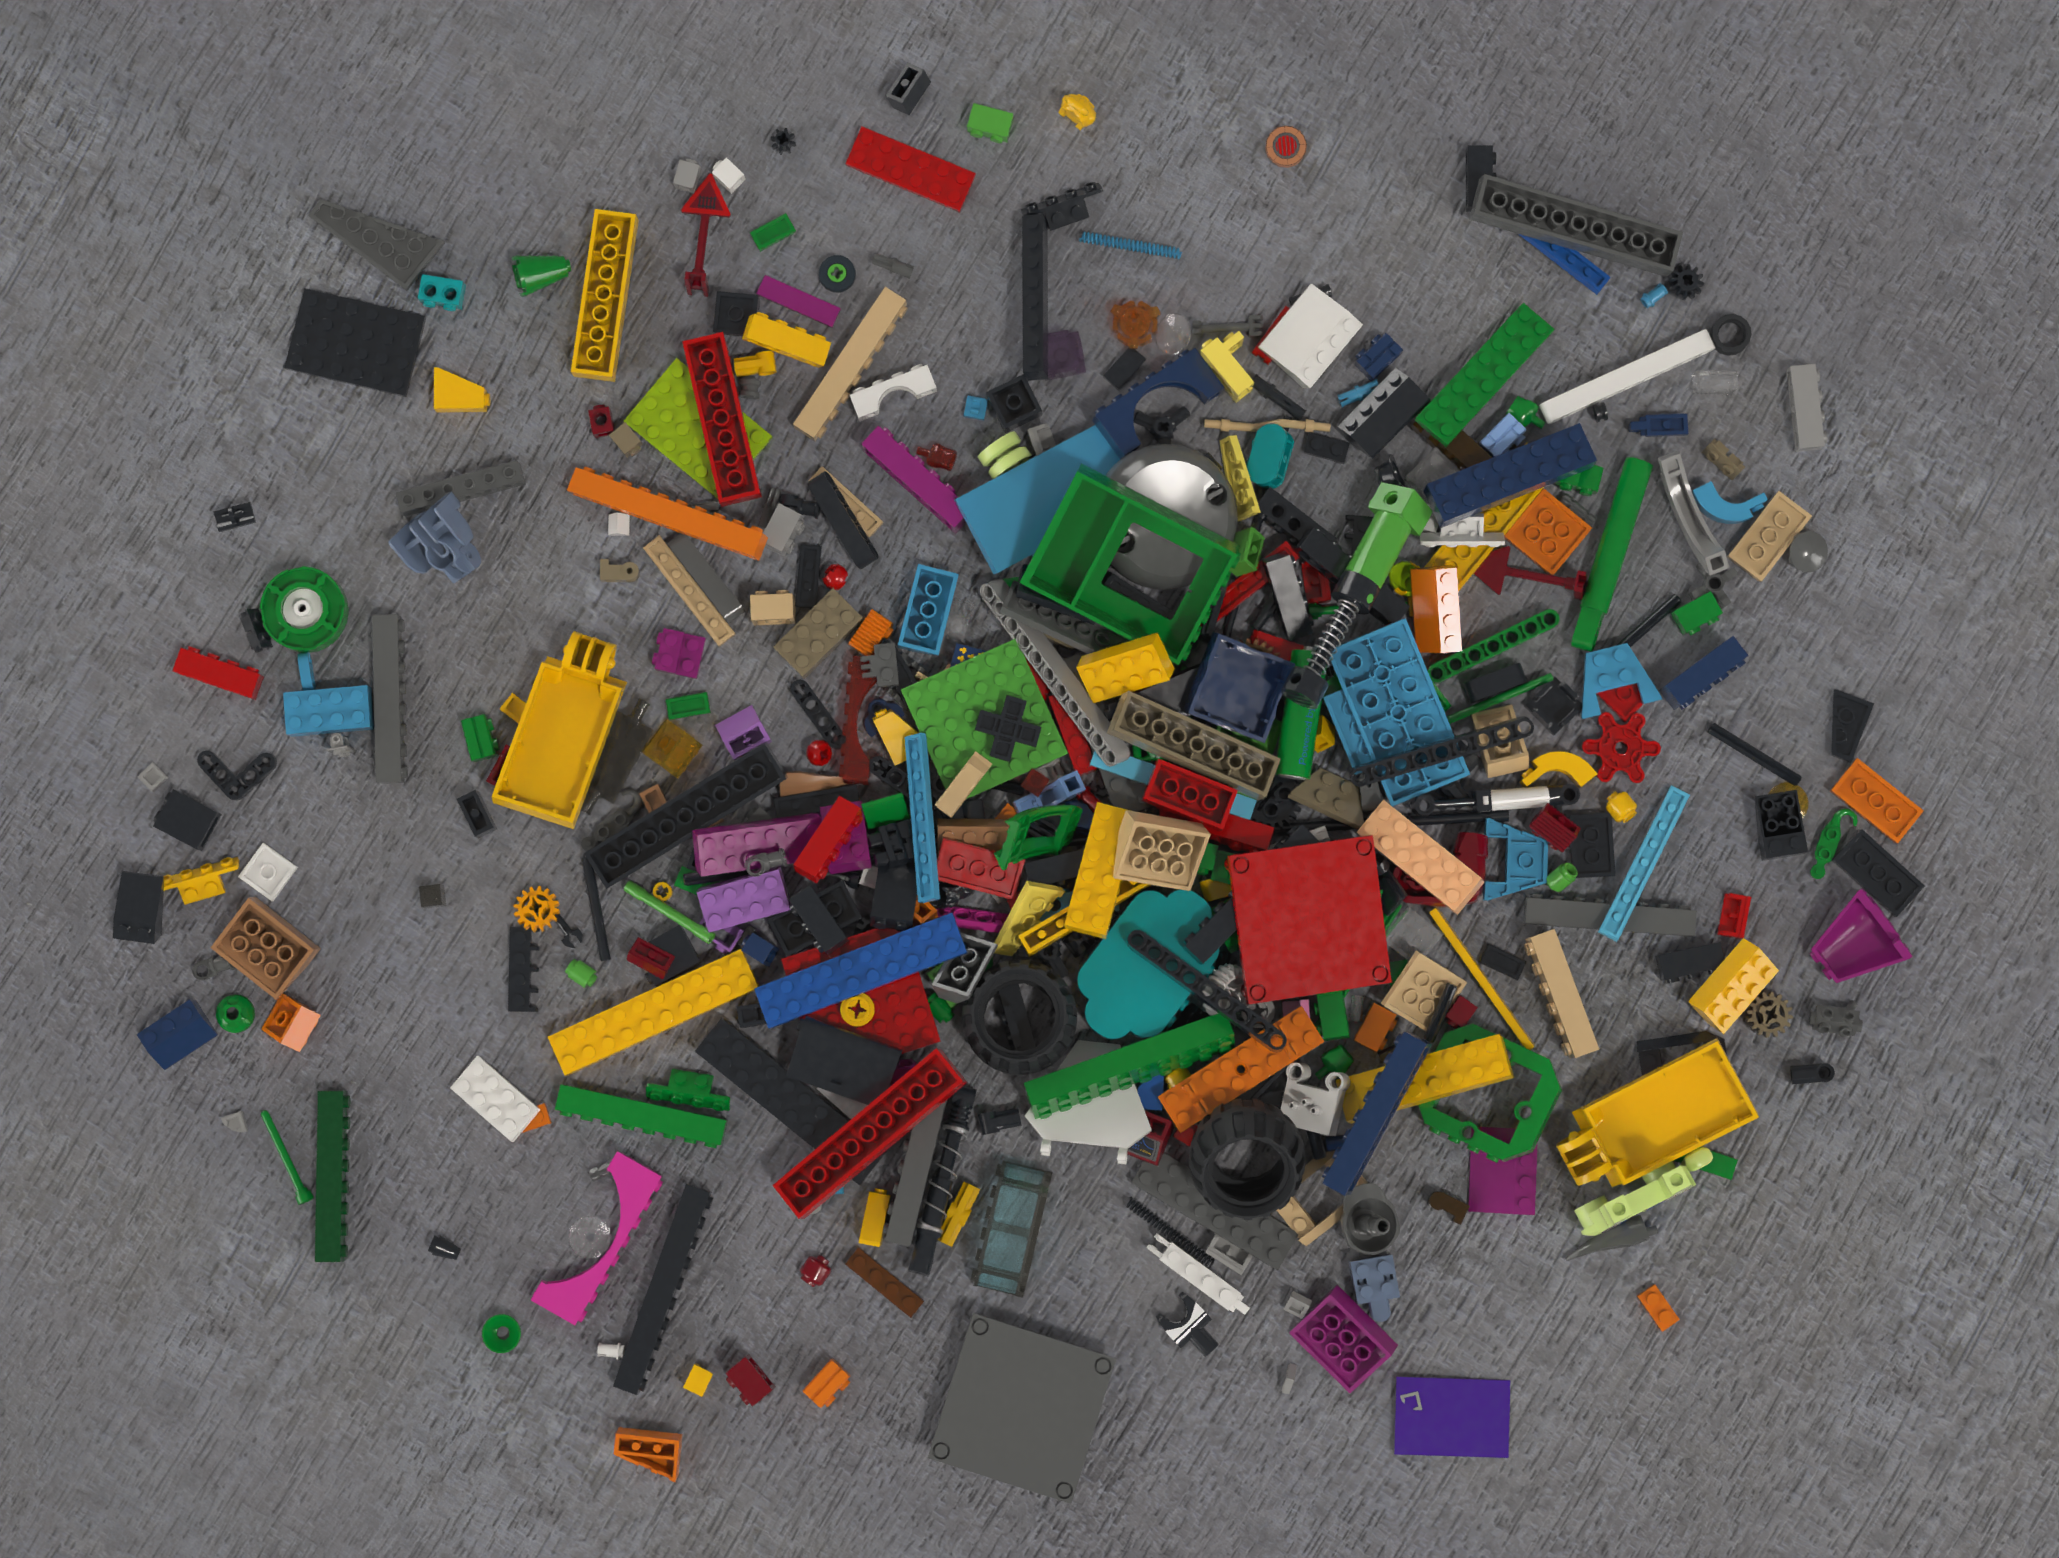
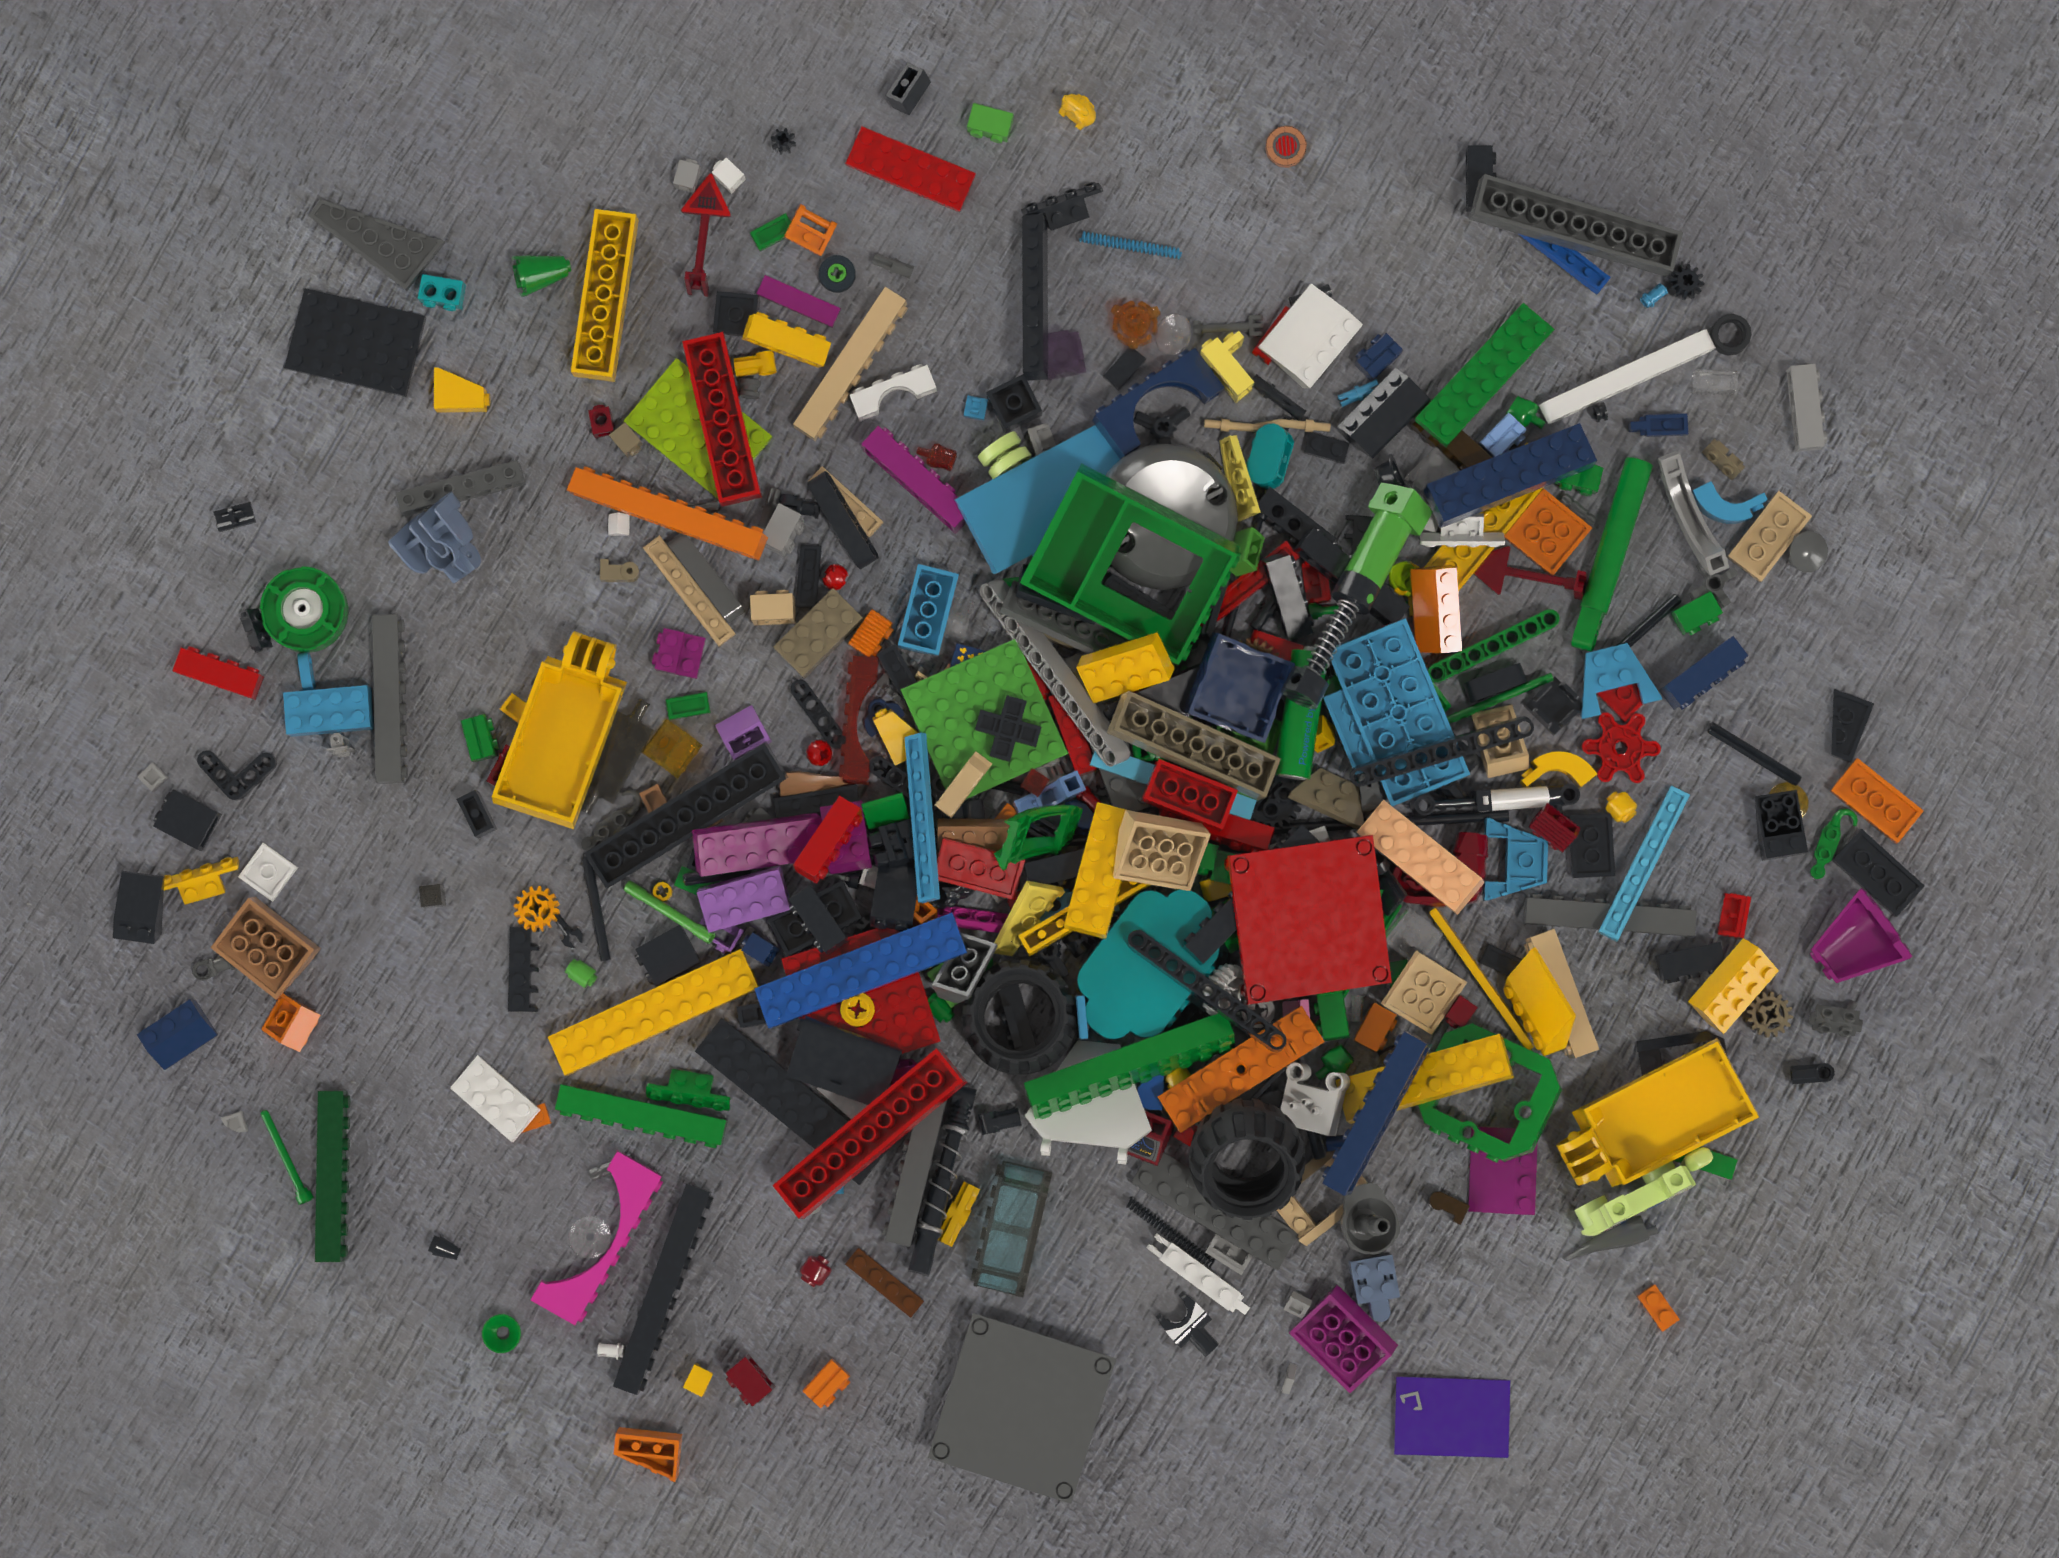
(245, 1017): green piece -> none
(650, 958): dark red slope -> none
(766, 862): dark grey connector -> none
(807, 236): none -> orange plate
(875, 1218): yellow slope -> none
(882, 665): dark grey hinge -> none
(1081, 1018): none -> dark azure tile
(1440, 1012): black axle -> none
(1540, 1003): none -> yellow slope
(1561, 877): bright green brick -> none

